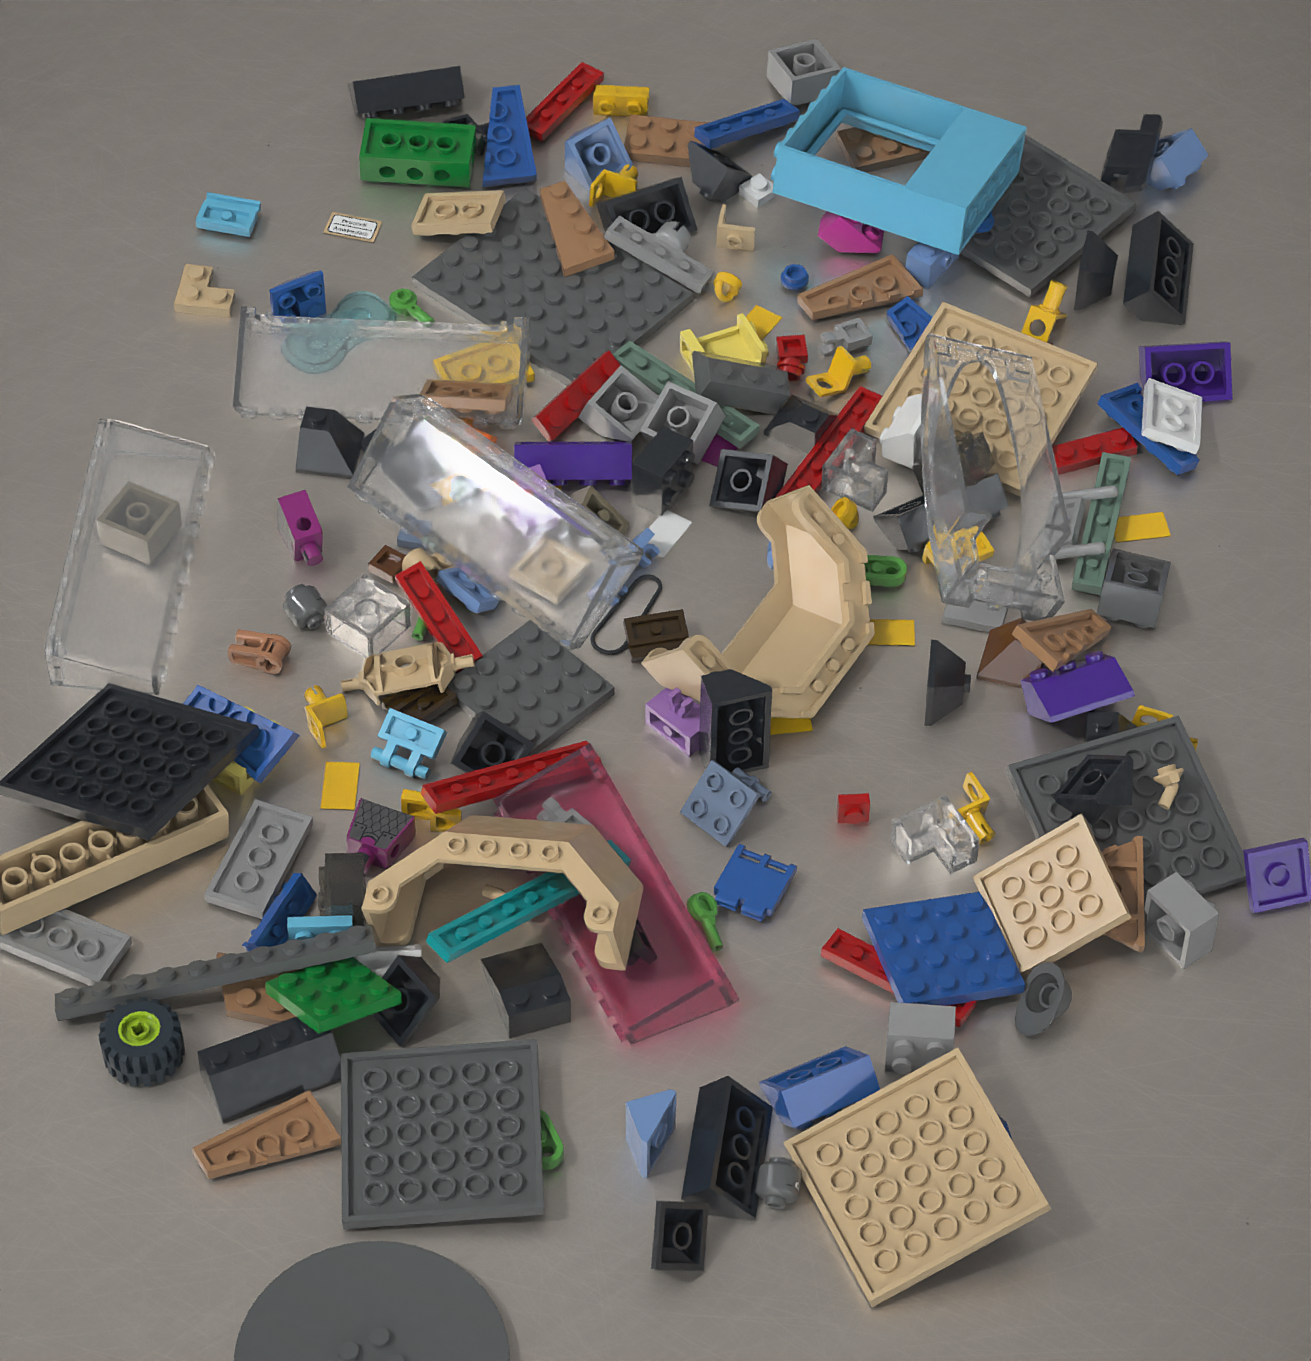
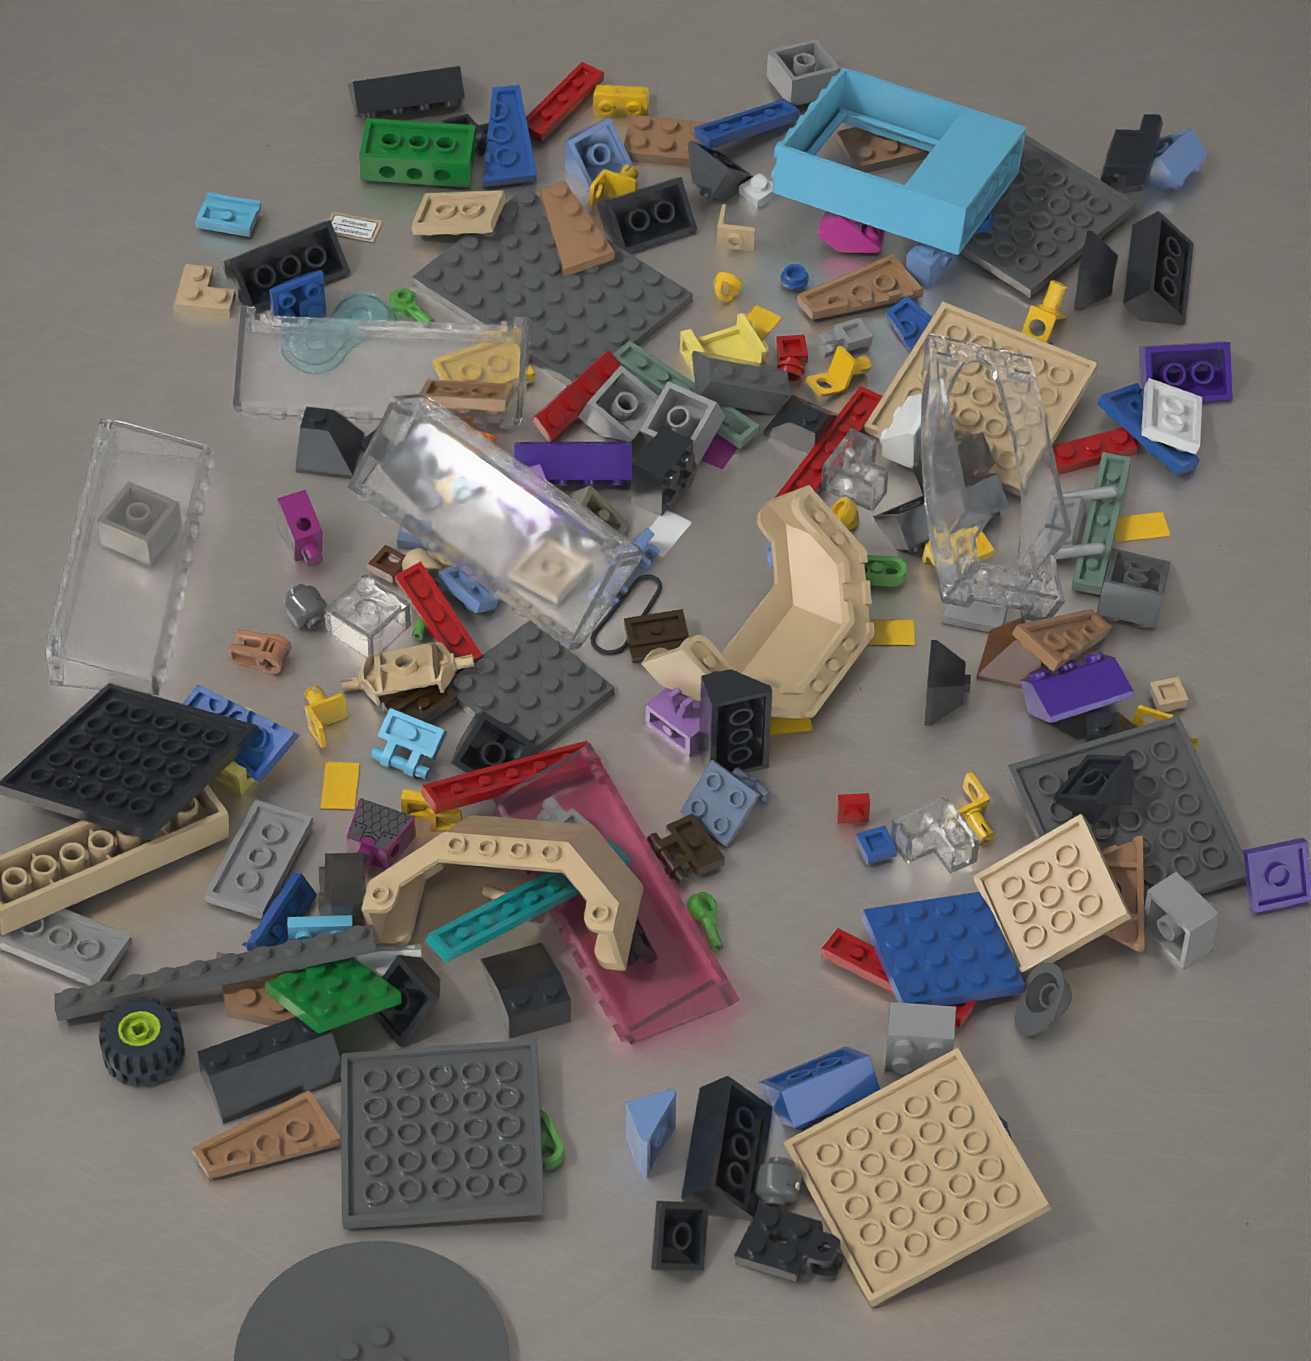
(283, 259): none -> black slope
(662, 251): light grey plate -> none
(694, 845): none -> dark brown plate
(747, 480): black slope -> none
(753, 883): blue plate -> none
(803, 1246): none -> black plate
(876, 845): none -> blue plate
(1168, 694): none -> tan plate
(1169, 778): tan plate -> none

